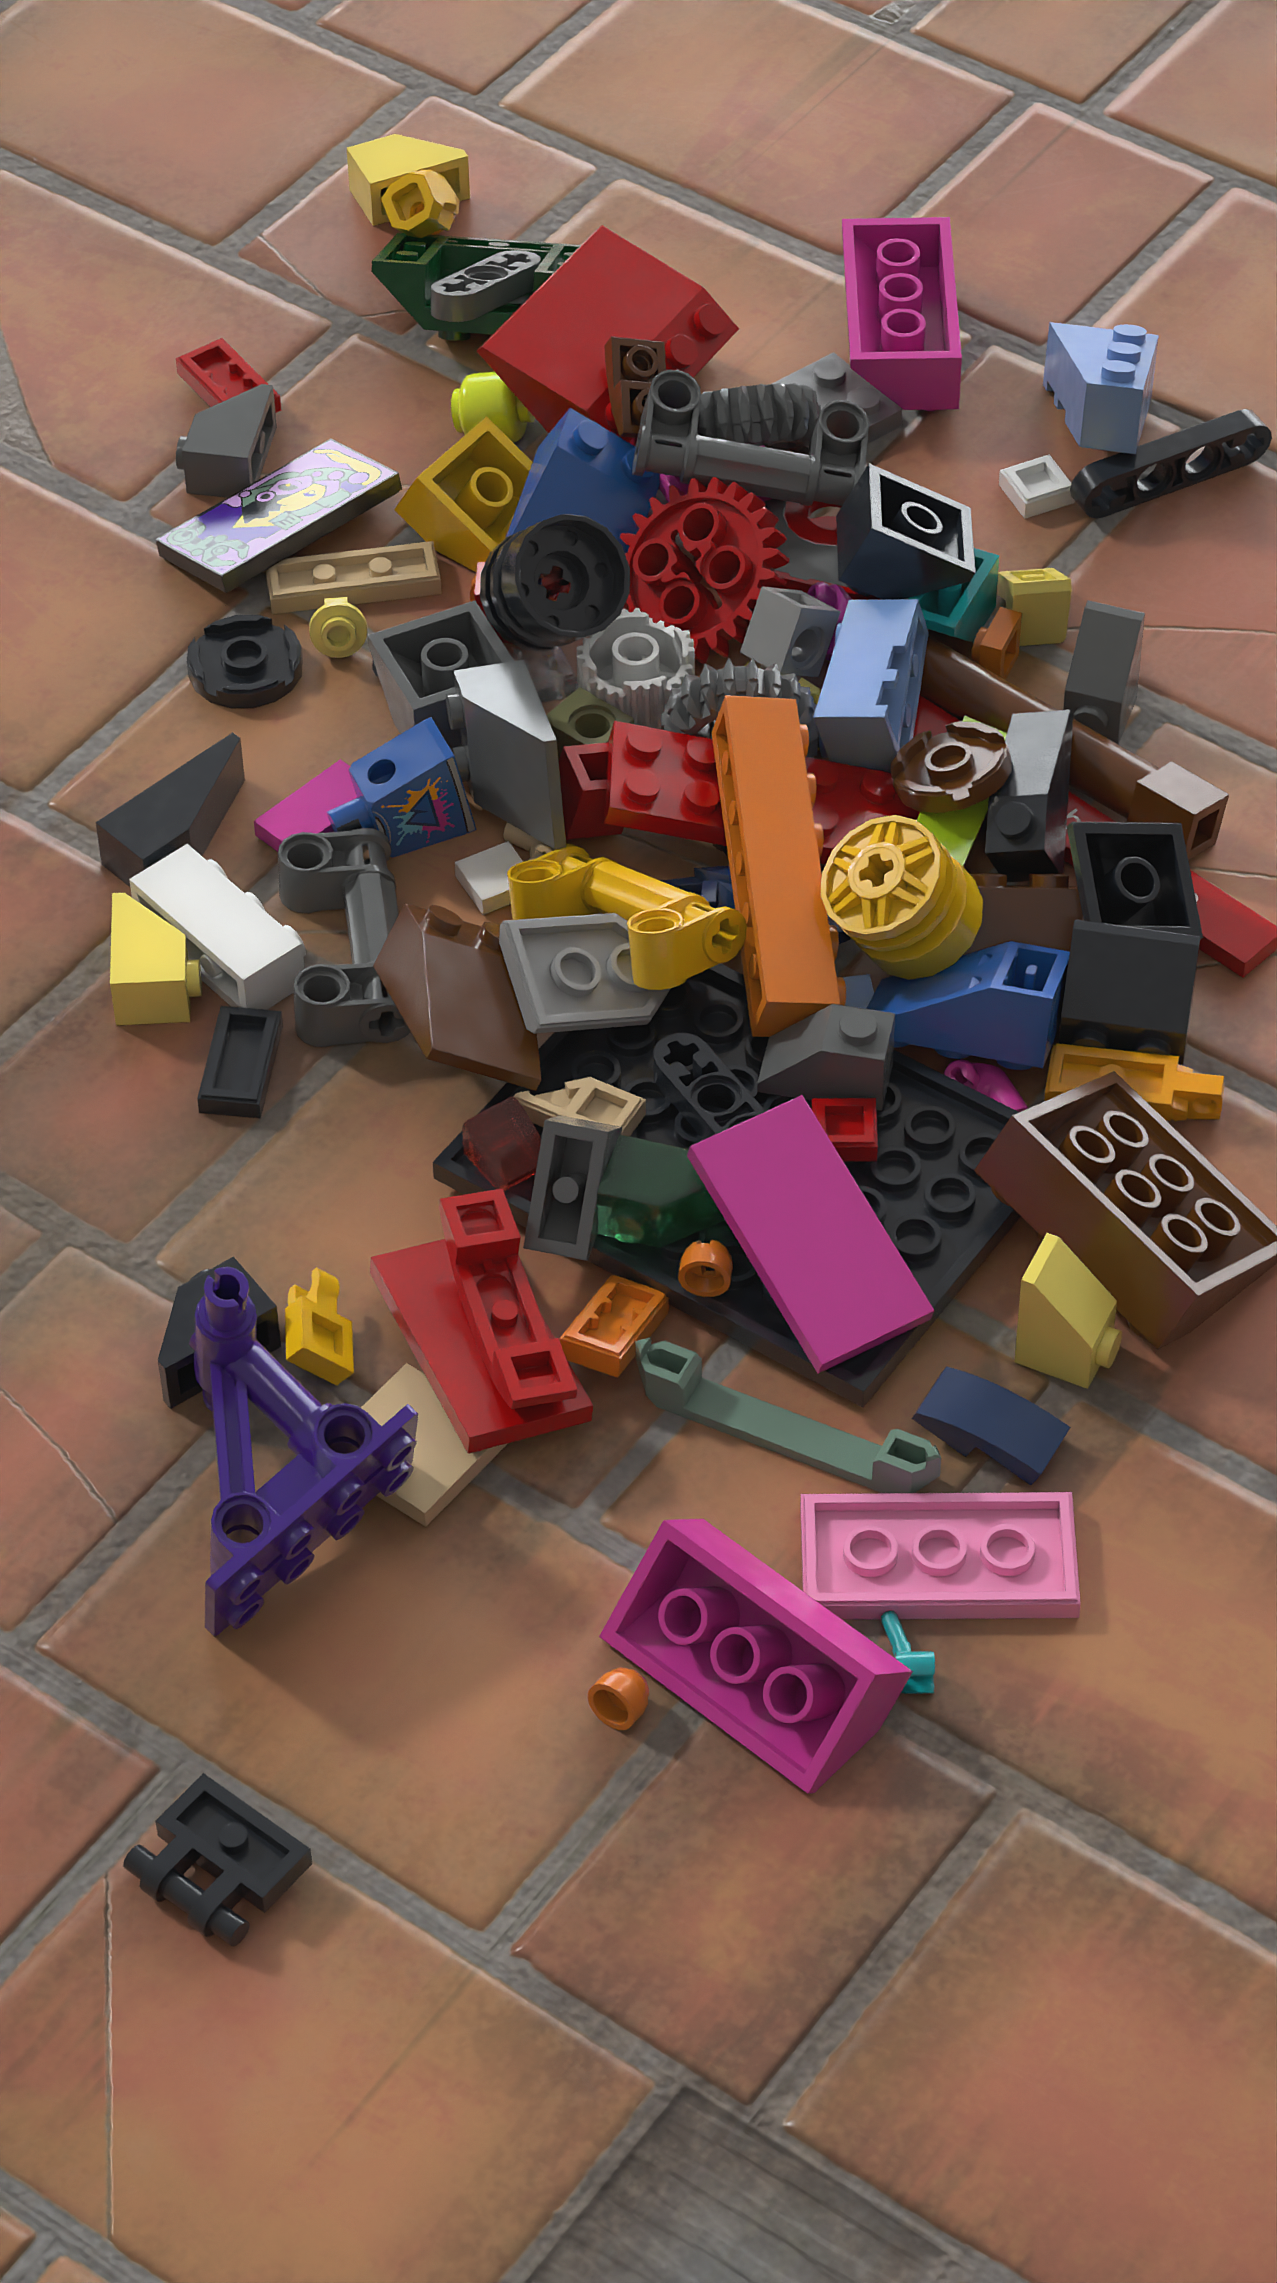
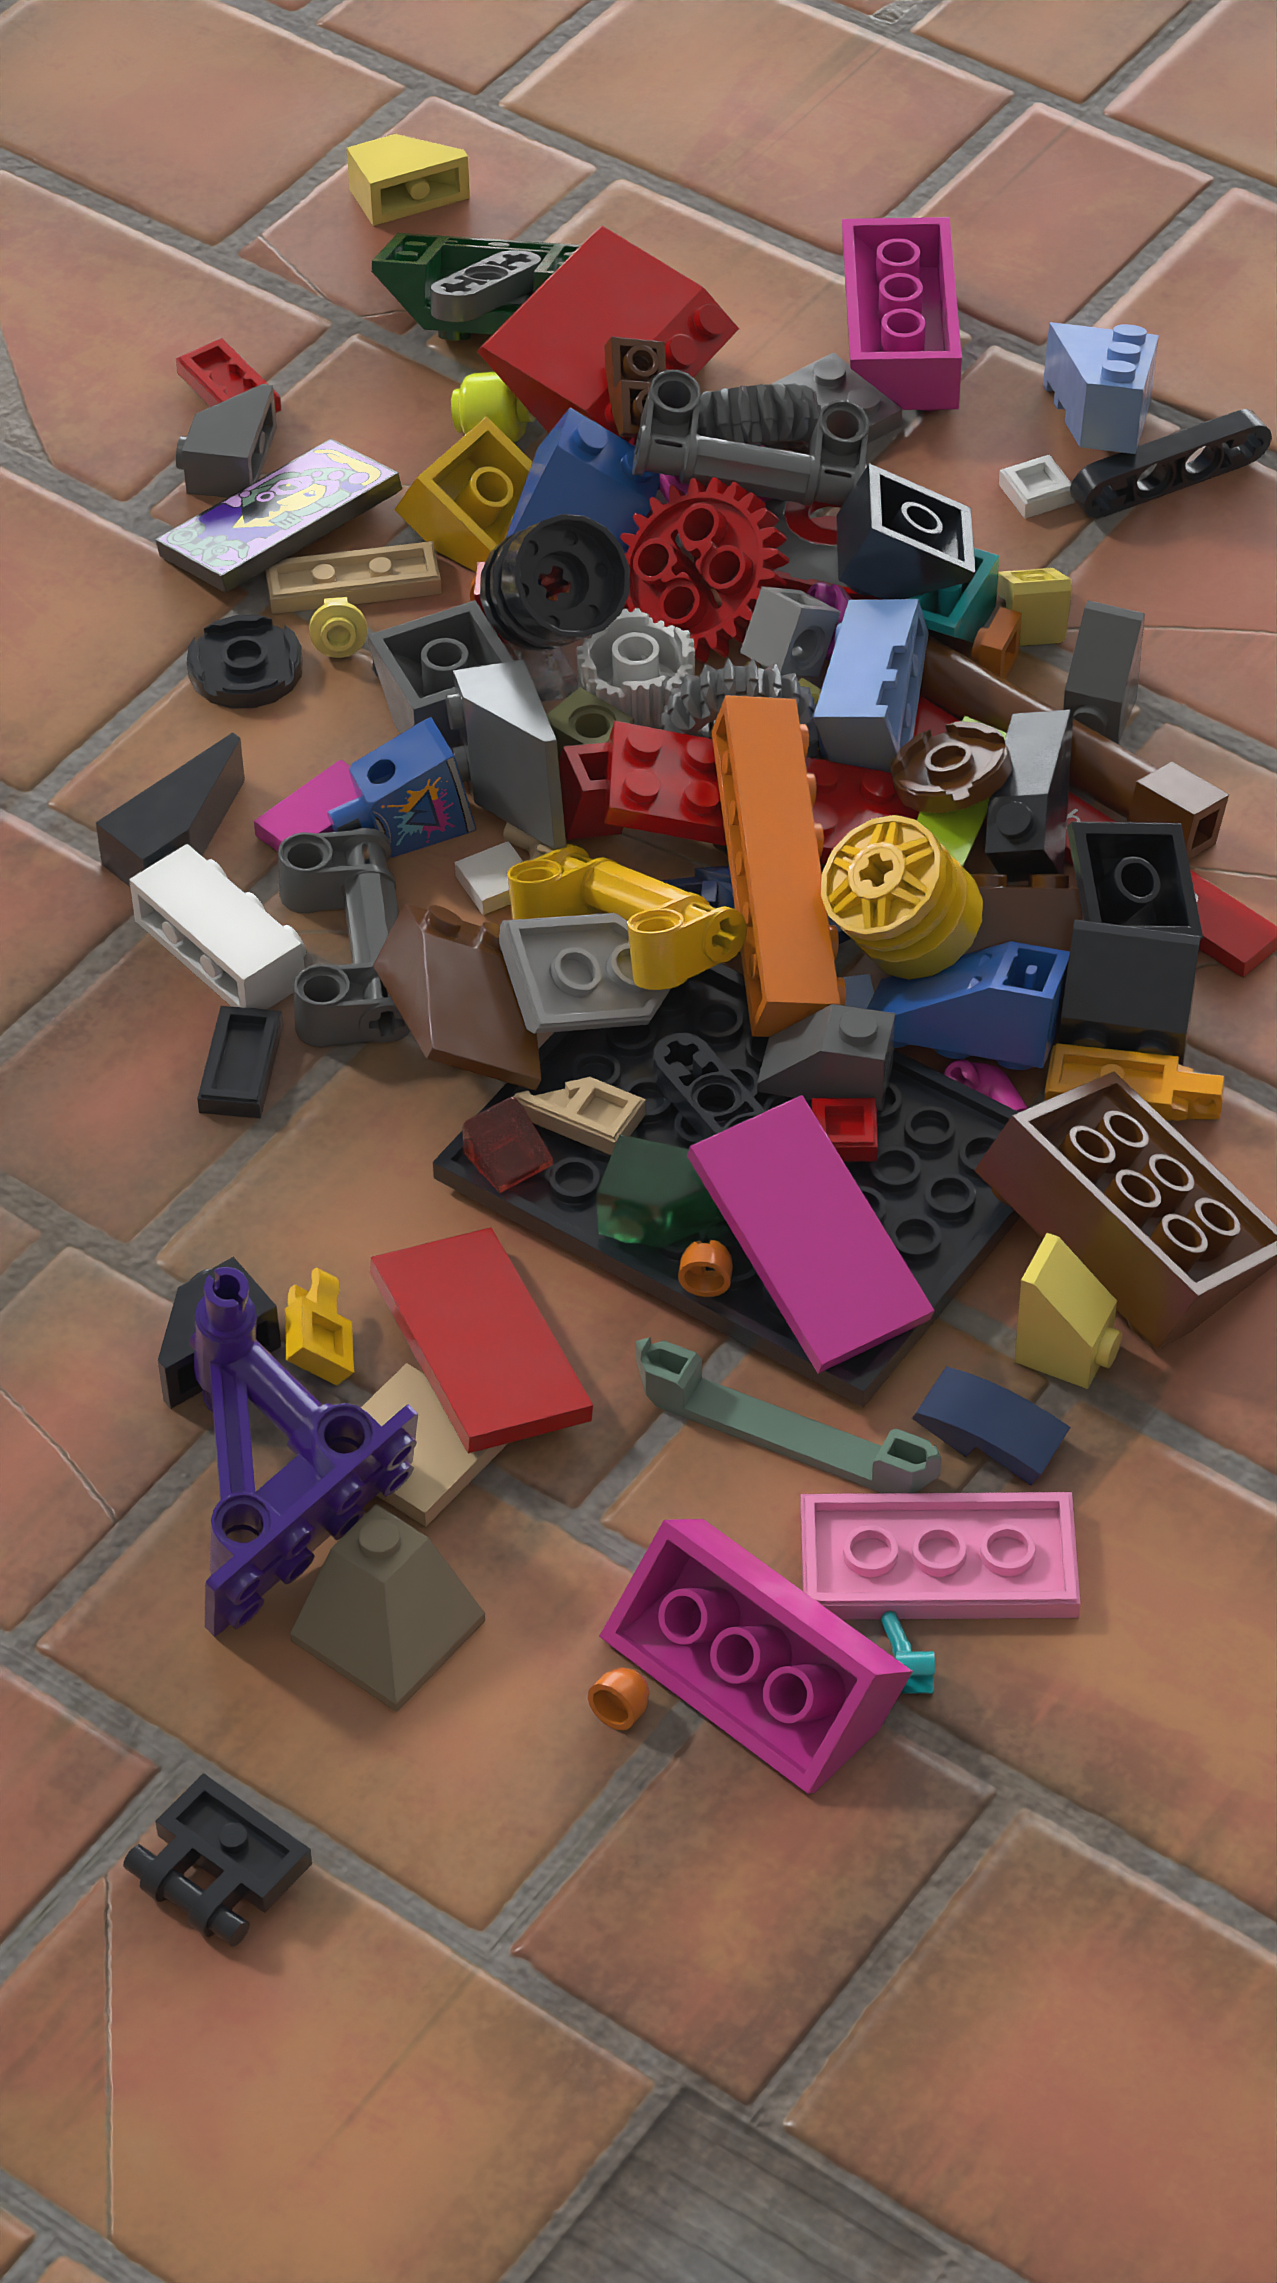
(149, 967): light yellow slope -> none
(386, 1609): none -> dark tan slope
(421, 204): yellow rock -> none
(500, 1302): red slope -> none
(566, 1186): dark grey slope -> none
(611, 1323): orange plate -> none

